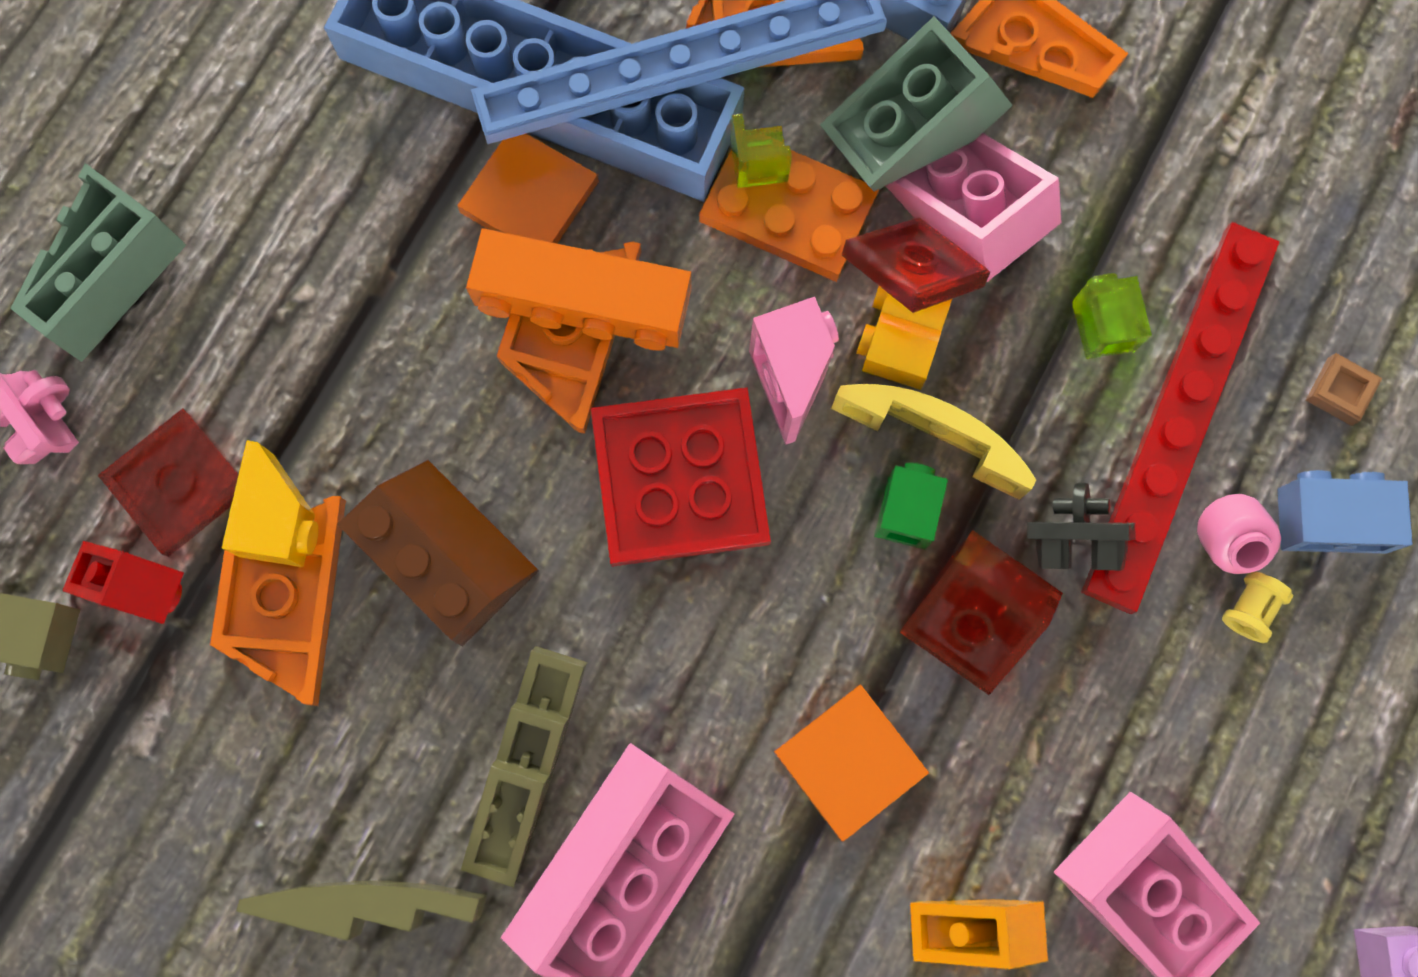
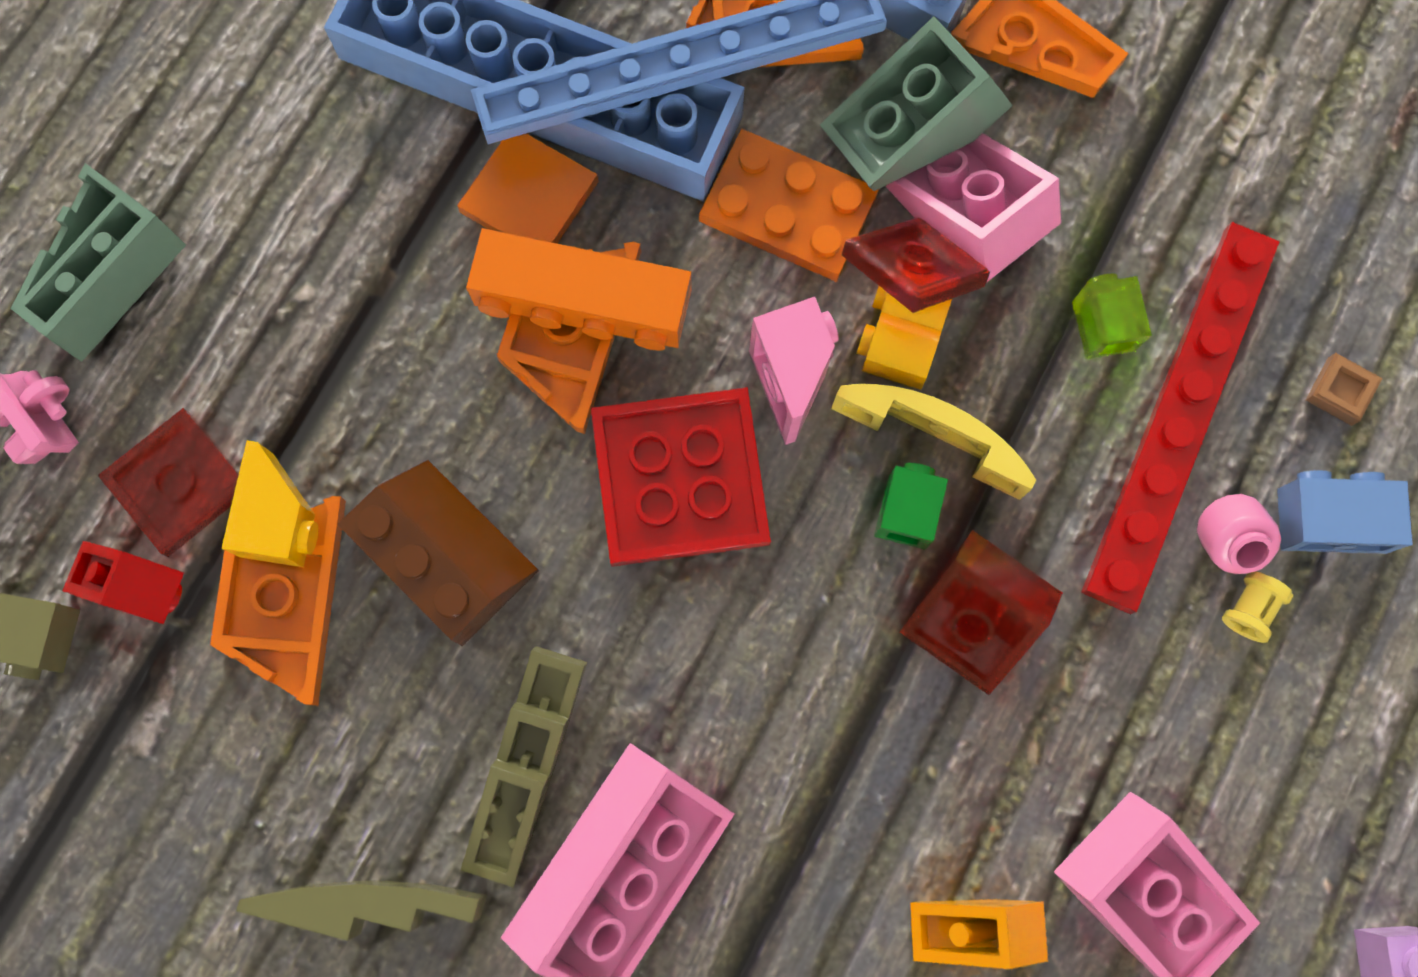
(759, 154): clear neon green panel -> none
(851, 762): orange tile -> none
(1054, 539): pearl dark grey hips -> none

